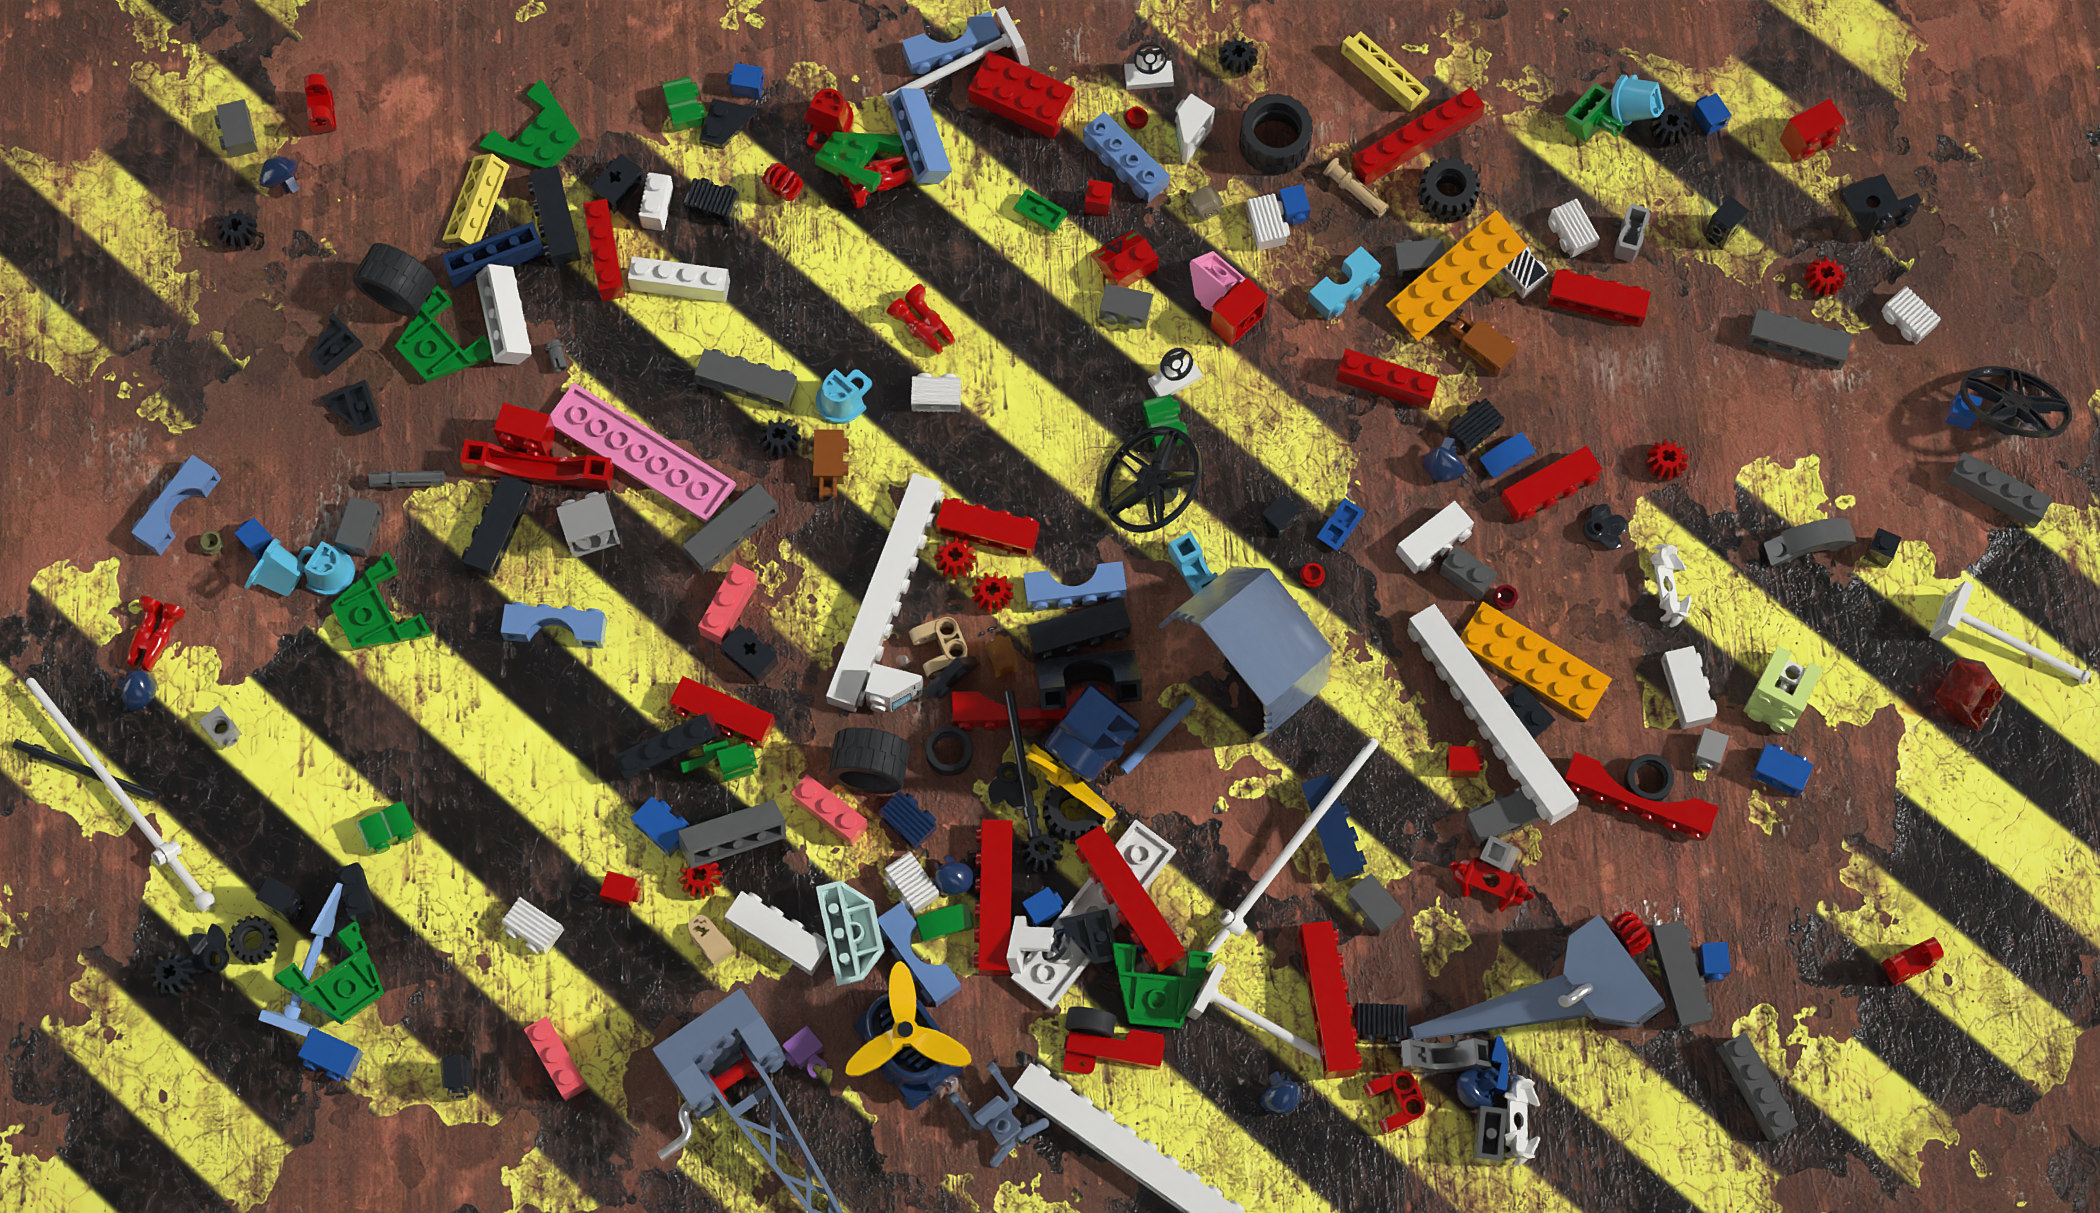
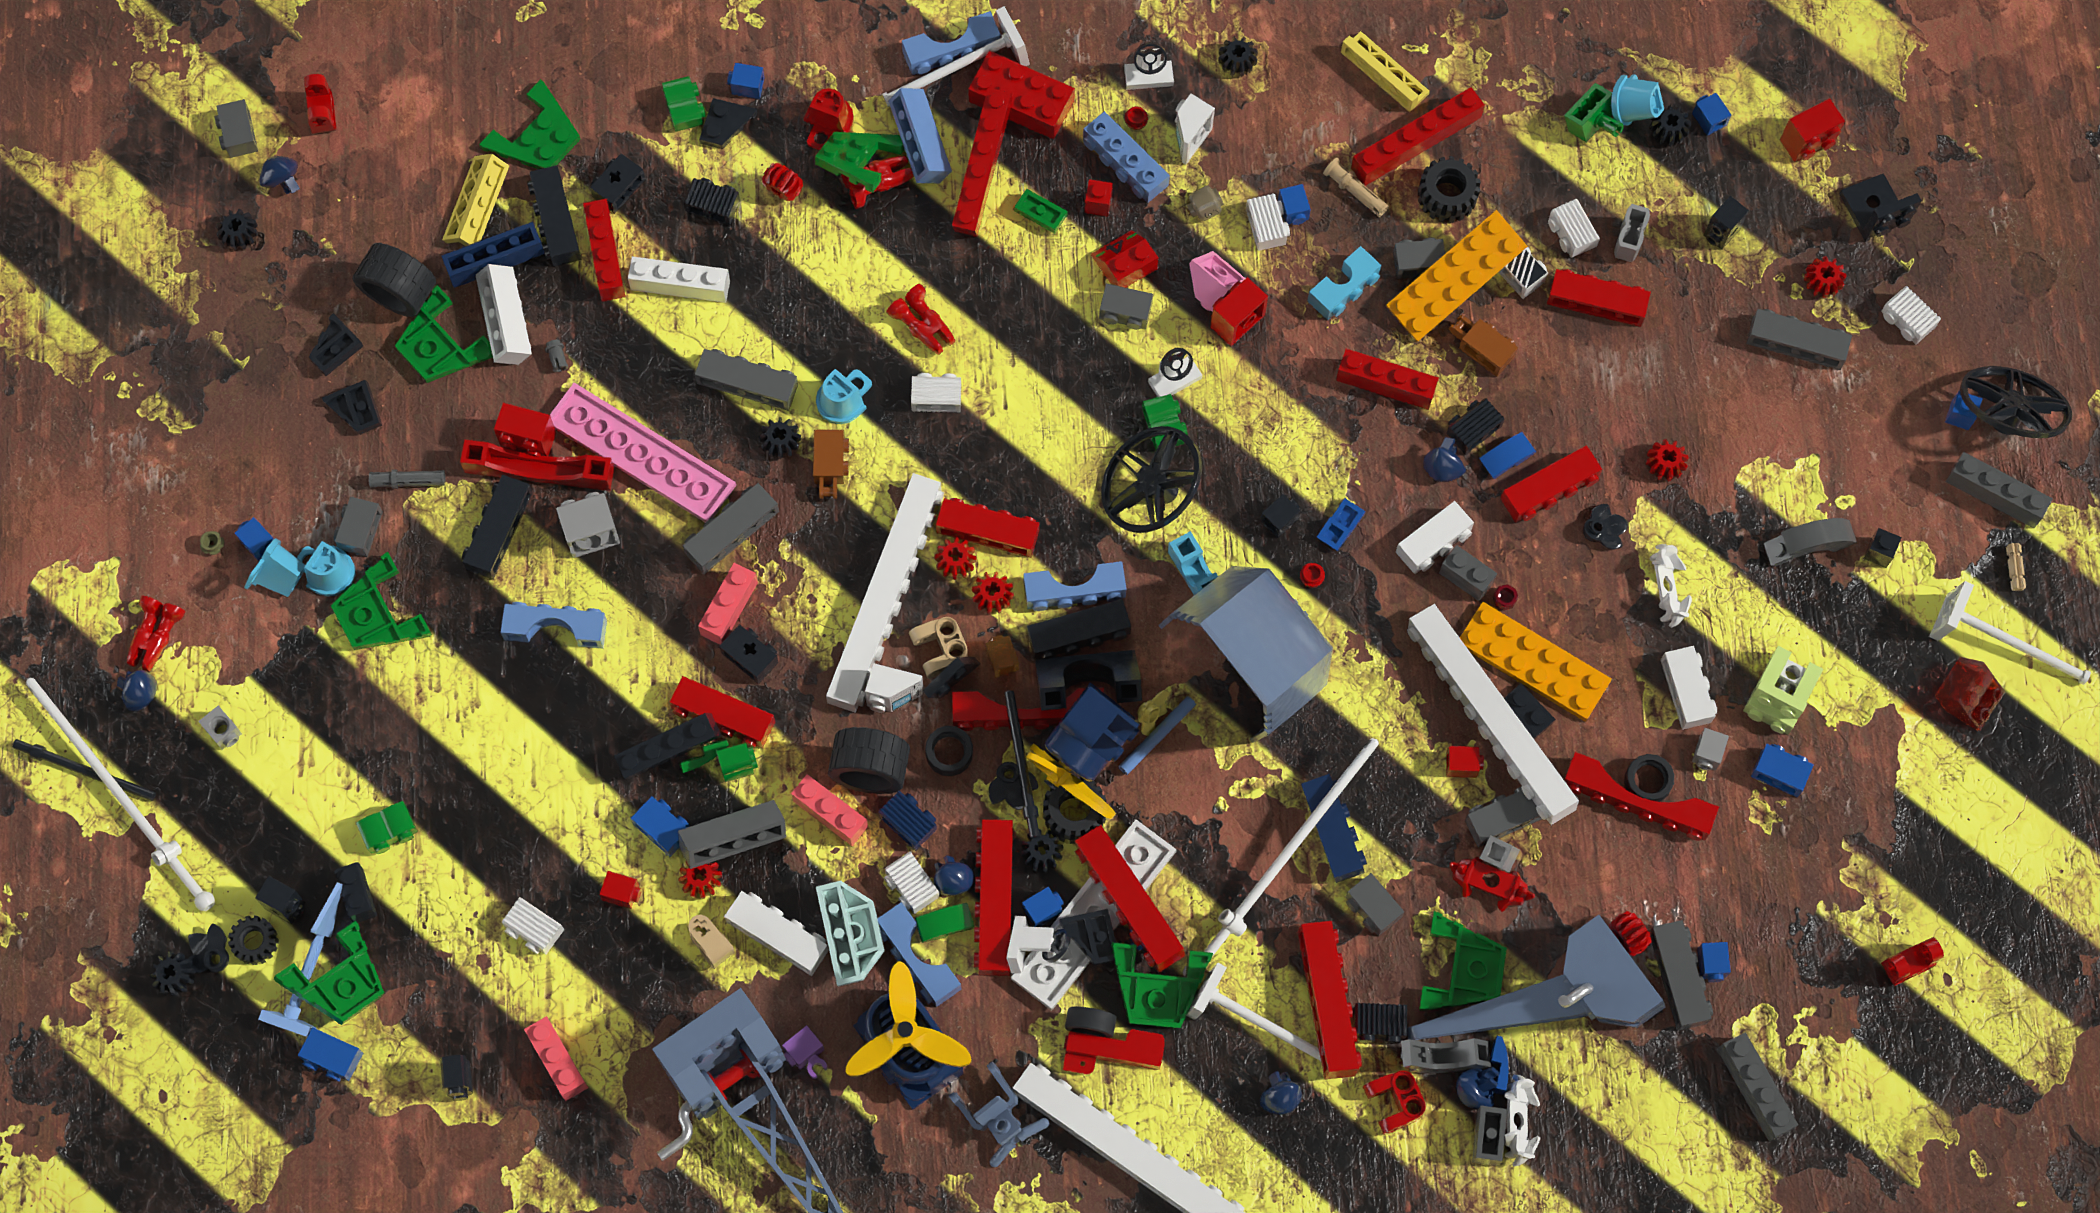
(192, 480): medium blue arch -> none
(656, 201): white brick -> none
(982, 162): none -> red brick
(1151, 710): none -> light yellow plate
(1282, 109): black tyre -> none
(1475, 969): none -> green wing
(2016, 567): none -> tan axle

